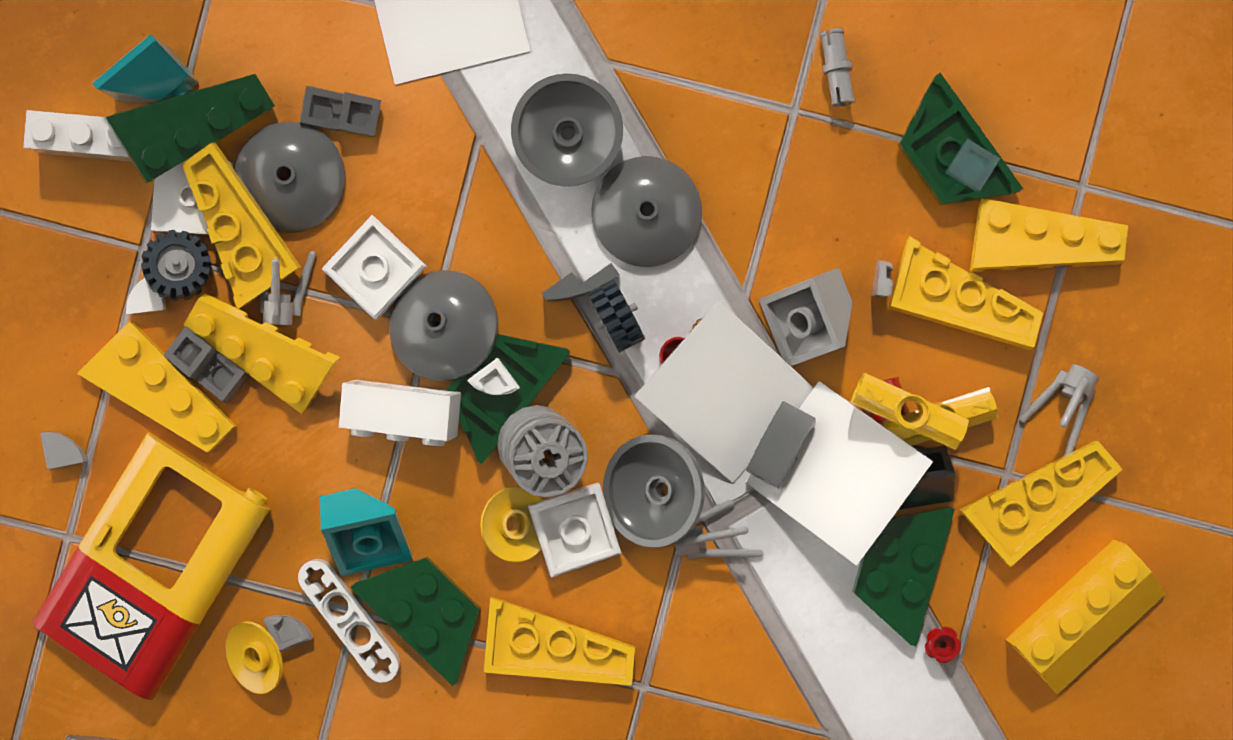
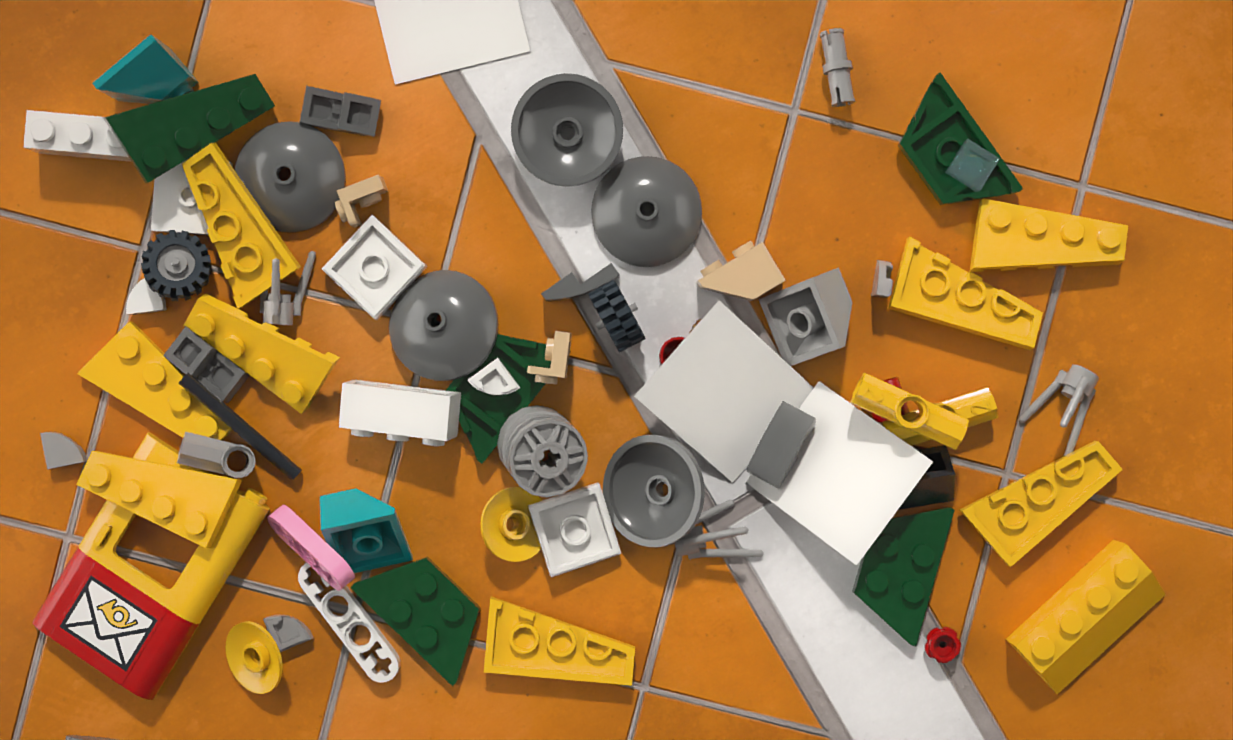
(169, 496): none -> yellow wing
(212, 455): none -> light grey piece
(240, 426): none -> black bar
(311, 547): none -> bright pink beam
(364, 192): none -> tan bracket
(558, 353): none -> tan bracket
(744, 277): none -> tan slope

